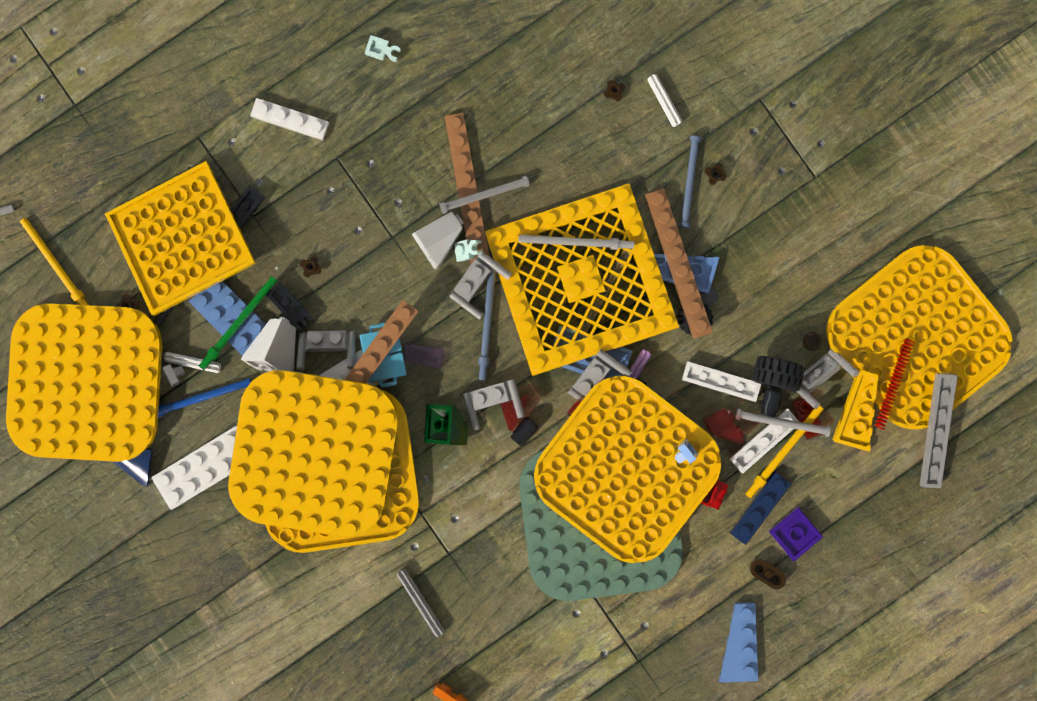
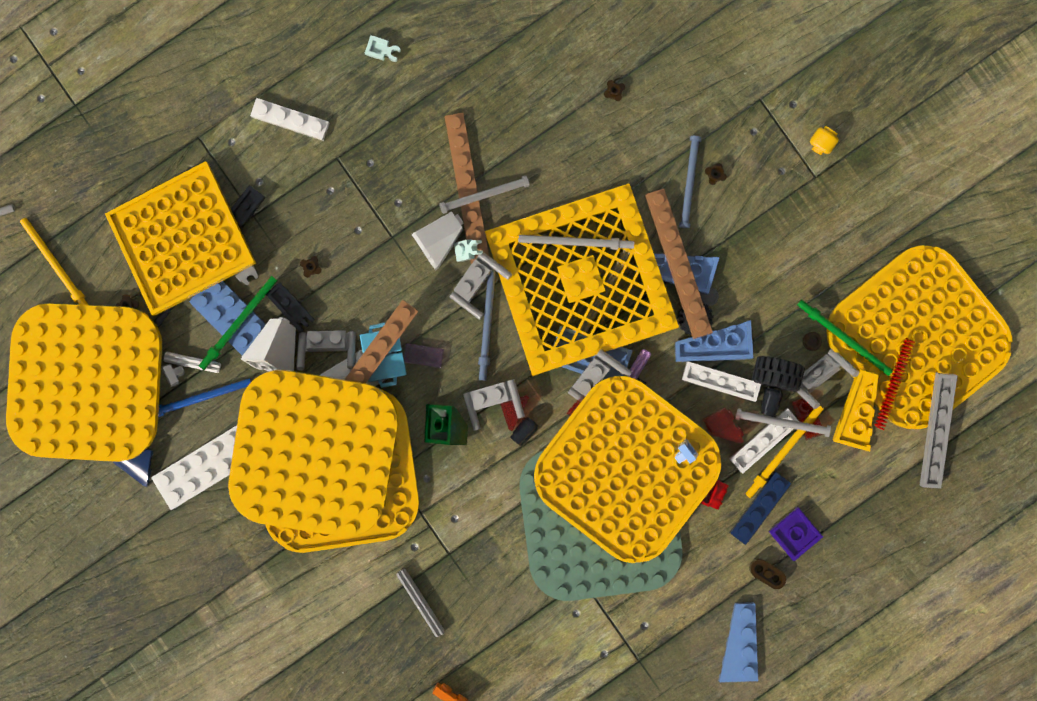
(242, 276): none -> light grey tile
(664, 100): white axle -> none
(722, 344): none -> medium blue wing
(815, 314): none -> green bar
(824, 140): none -> yellow head

